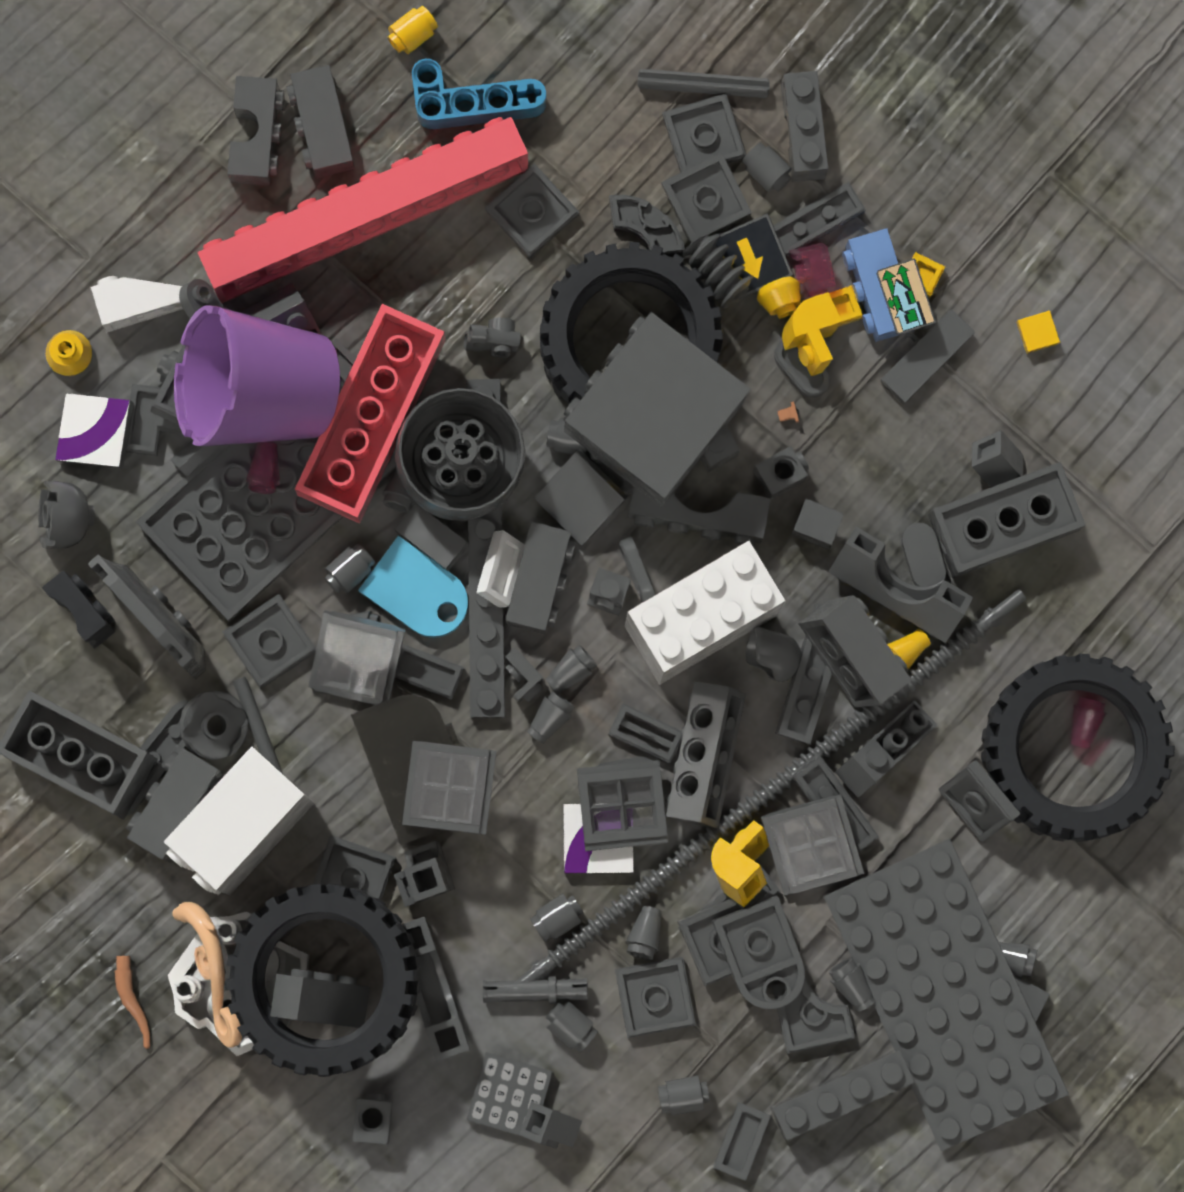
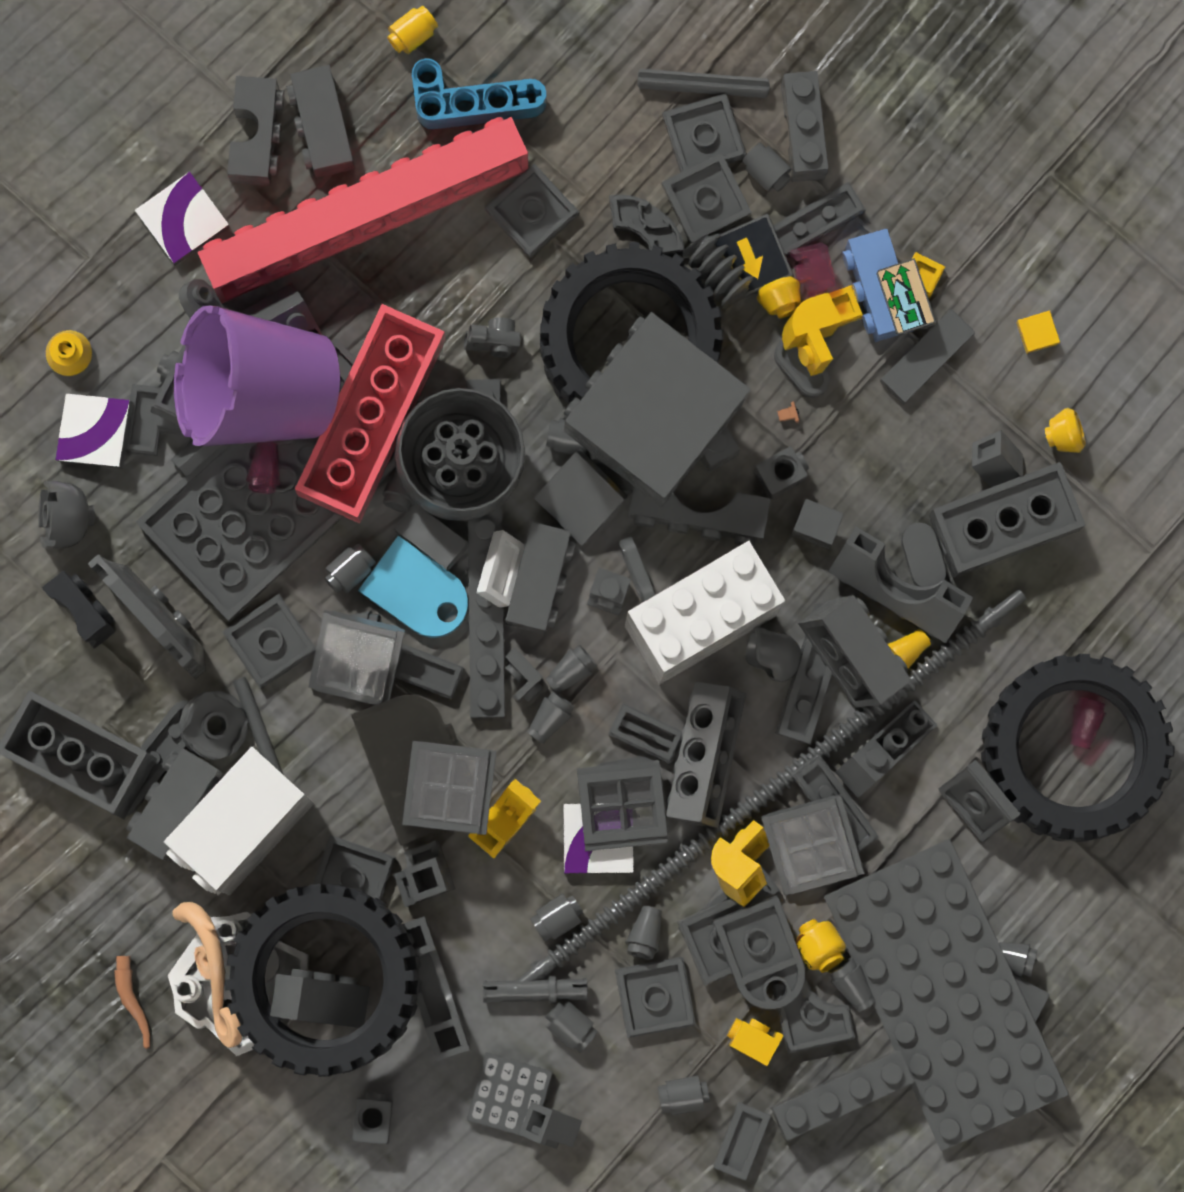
(132, 301): white slope -> none
(182, 218): none -> tile
(507, 818): none -> yellow brick
(753, 1040): none -> yellow brick
(820, 945): none -> yellow head
(1066, 432): none -> yellow cone

